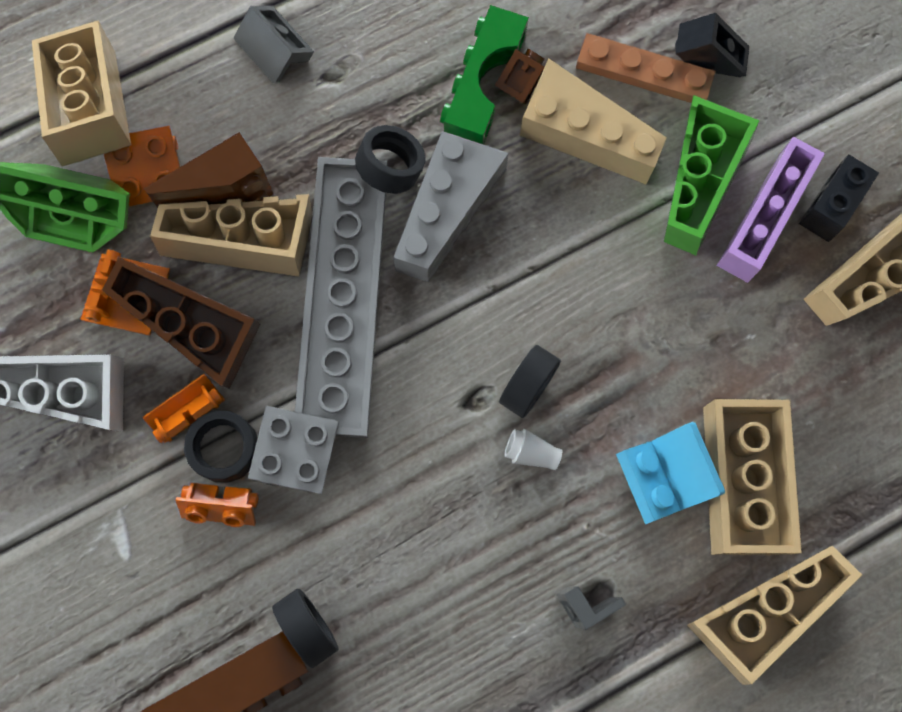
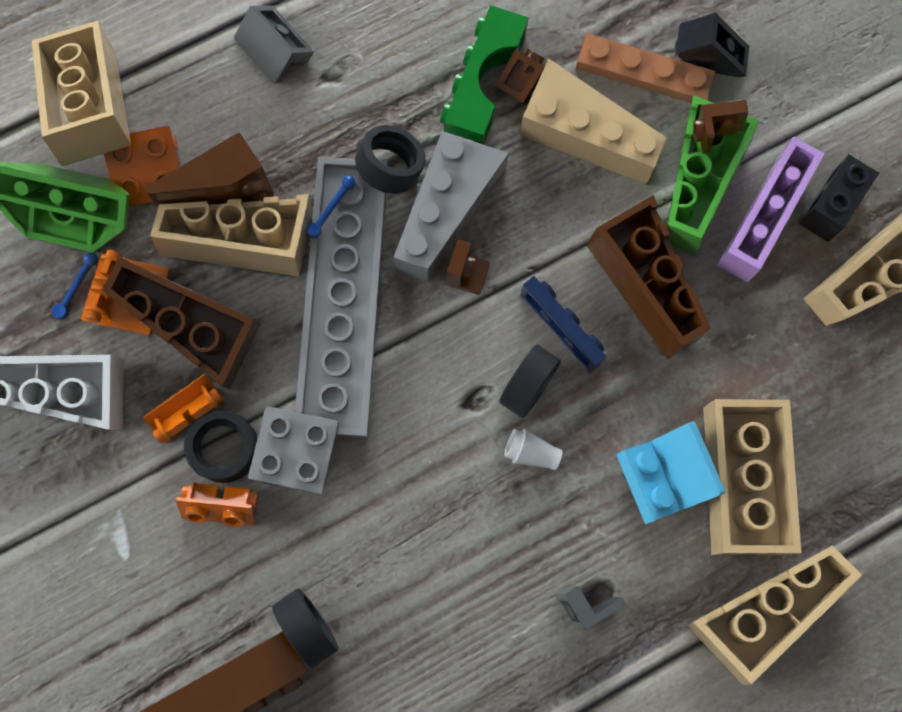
(60, 310): none -> blue hinge
(314, 229): none -> blue hinge
(465, 270): none -> reddish brown bracket
(563, 323): none -> dark blue plate
(650, 277): none -> reddish brown wedge
(720, 119): none -> reddish brown bracket

